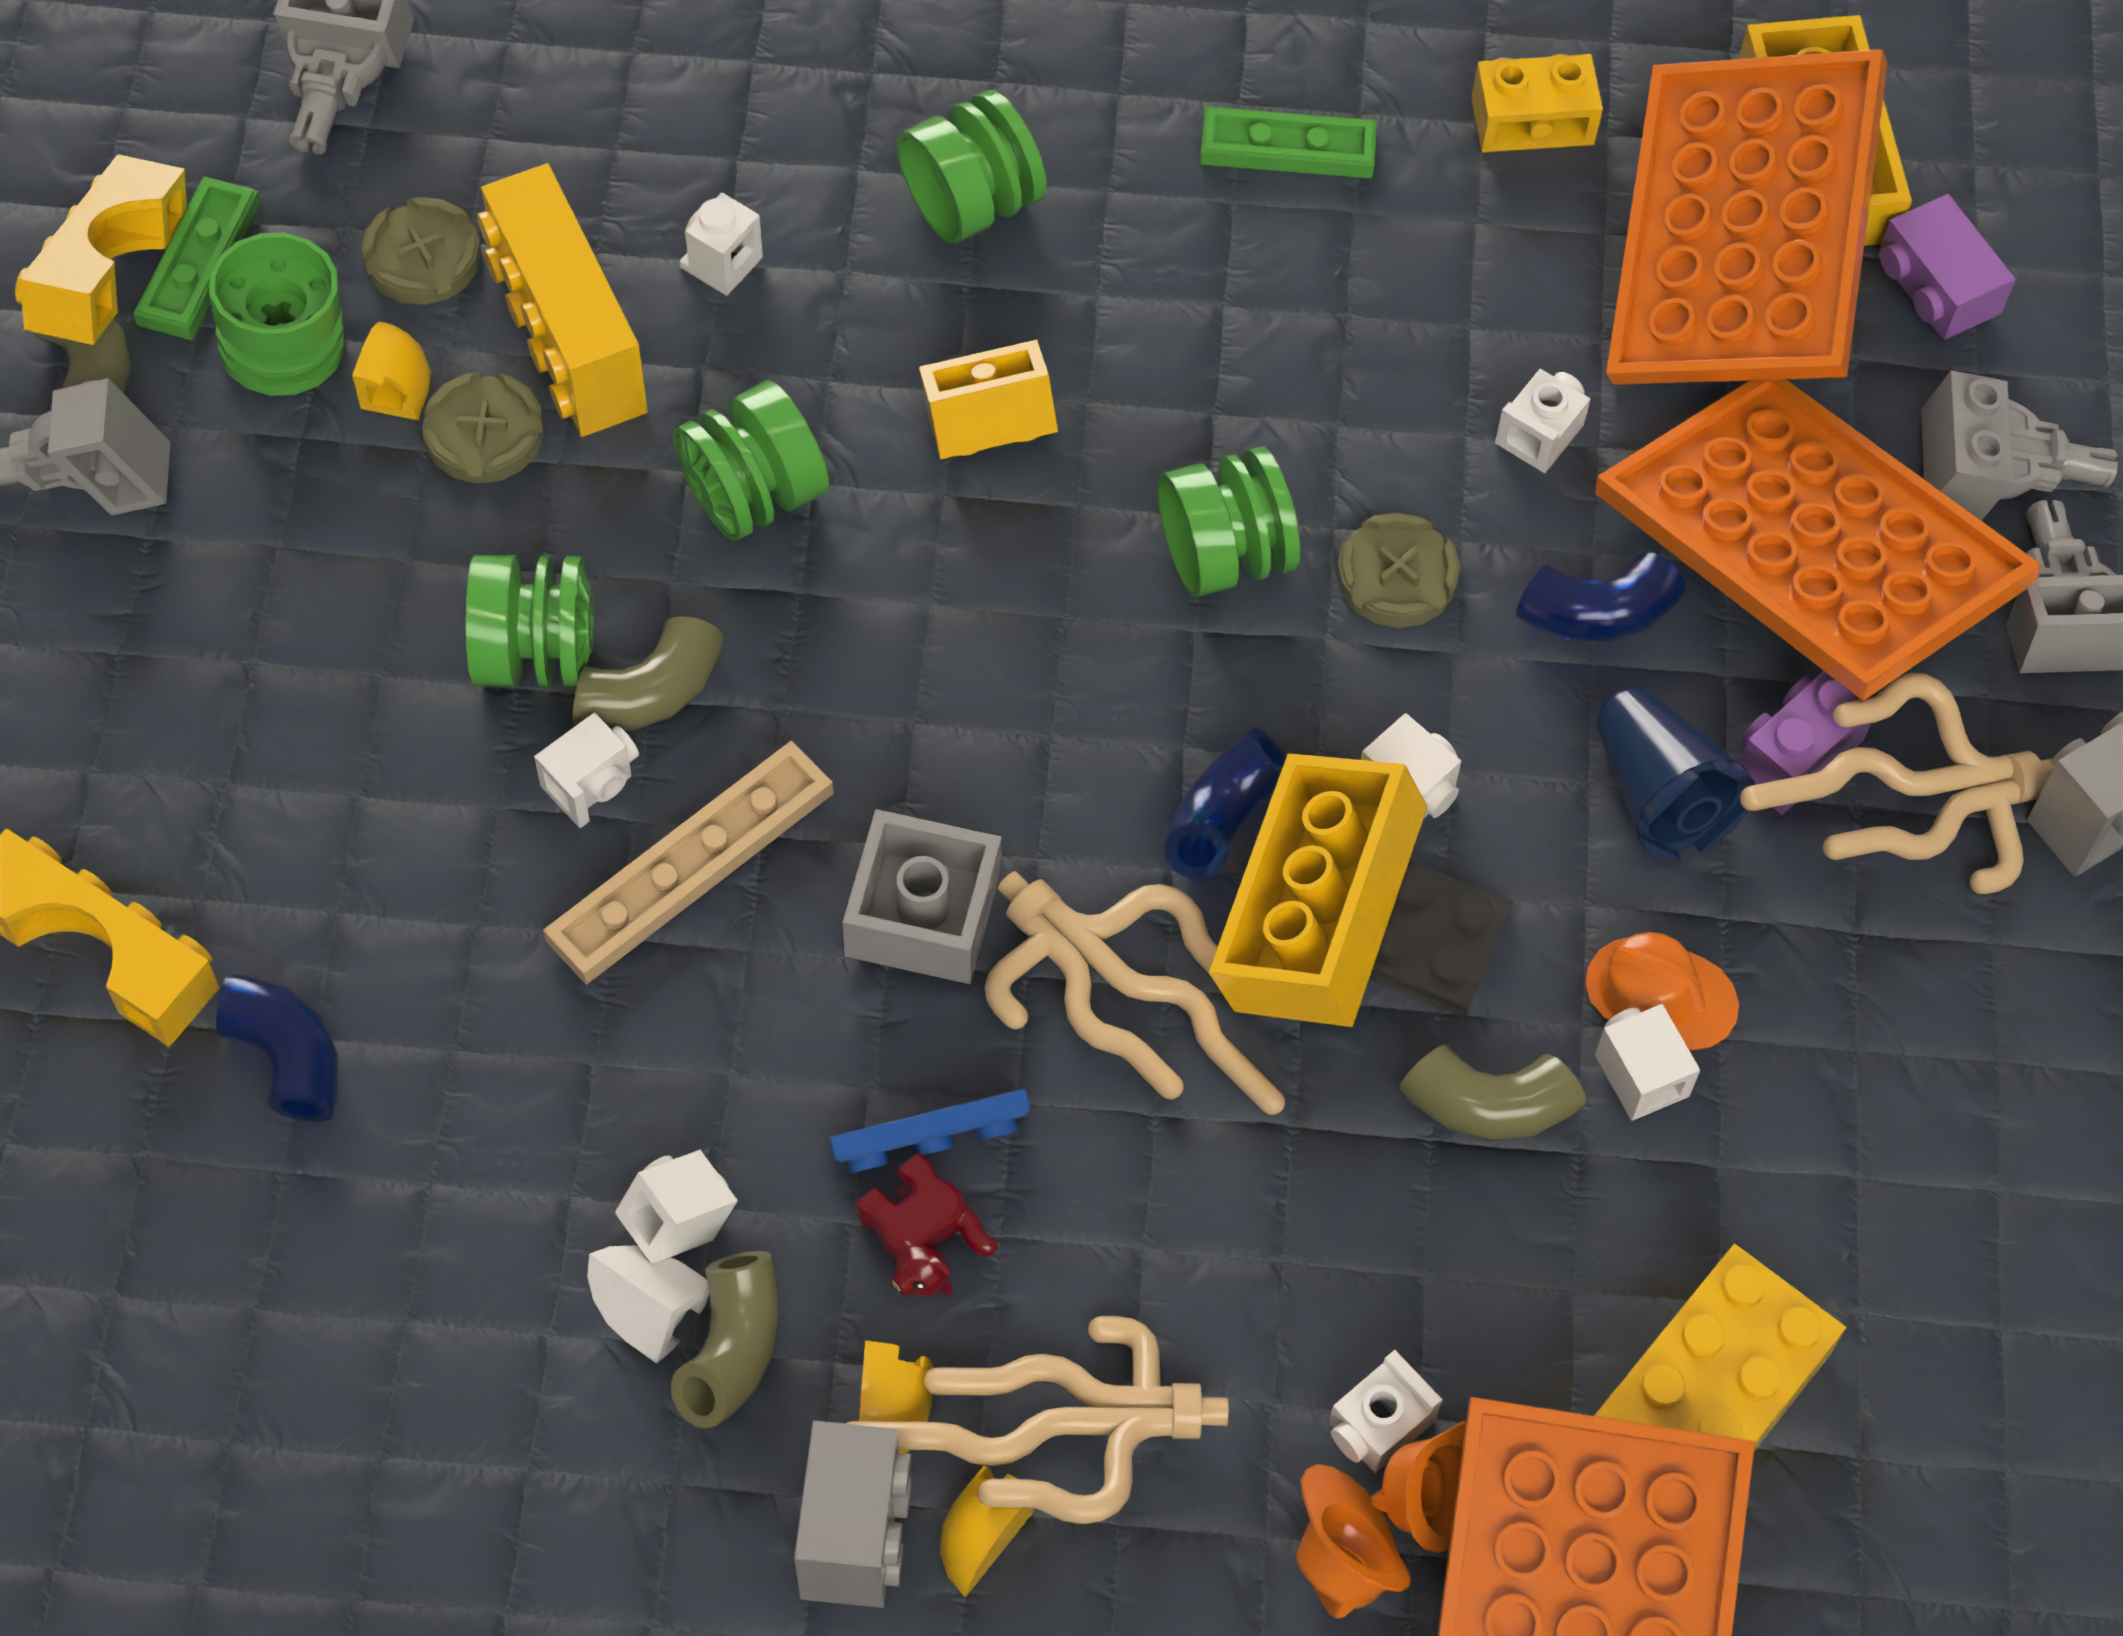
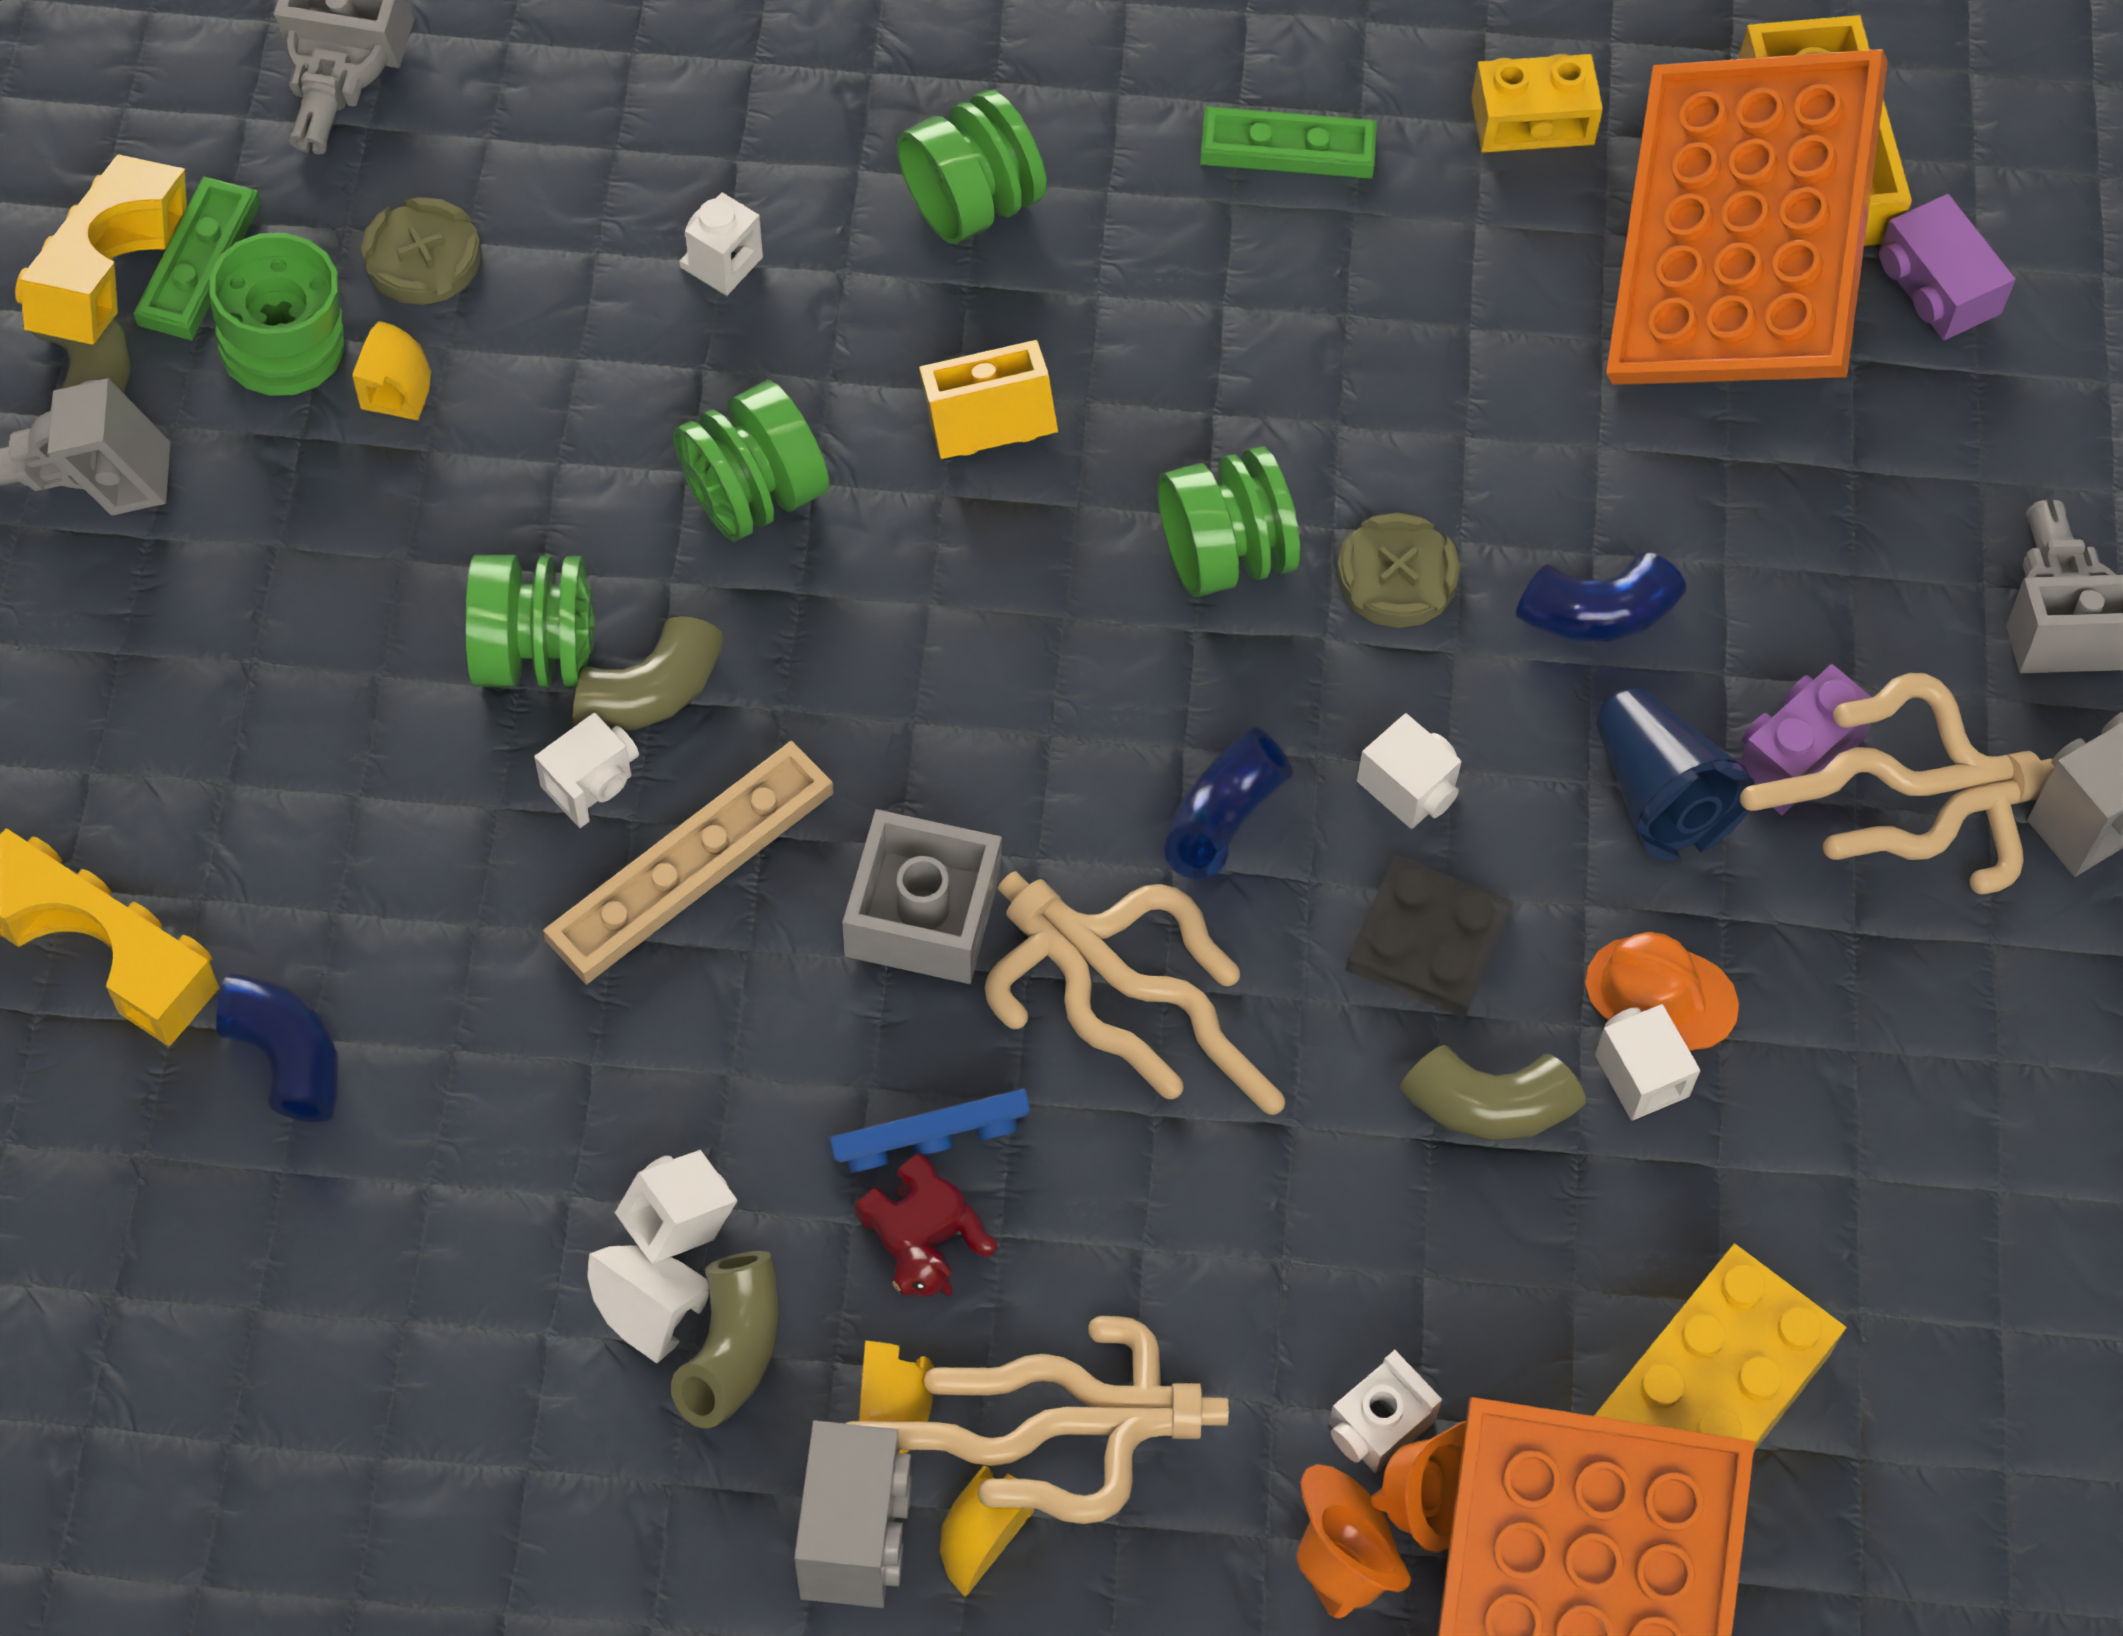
(483, 427): olive tile -> none
(562, 301): yellow brick -> none
(1319, 889): yellow brick -> none
(1543, 418): white brick -> none
(1817, 533): orange plate -> none
(1995, 449): light grey brick -> none

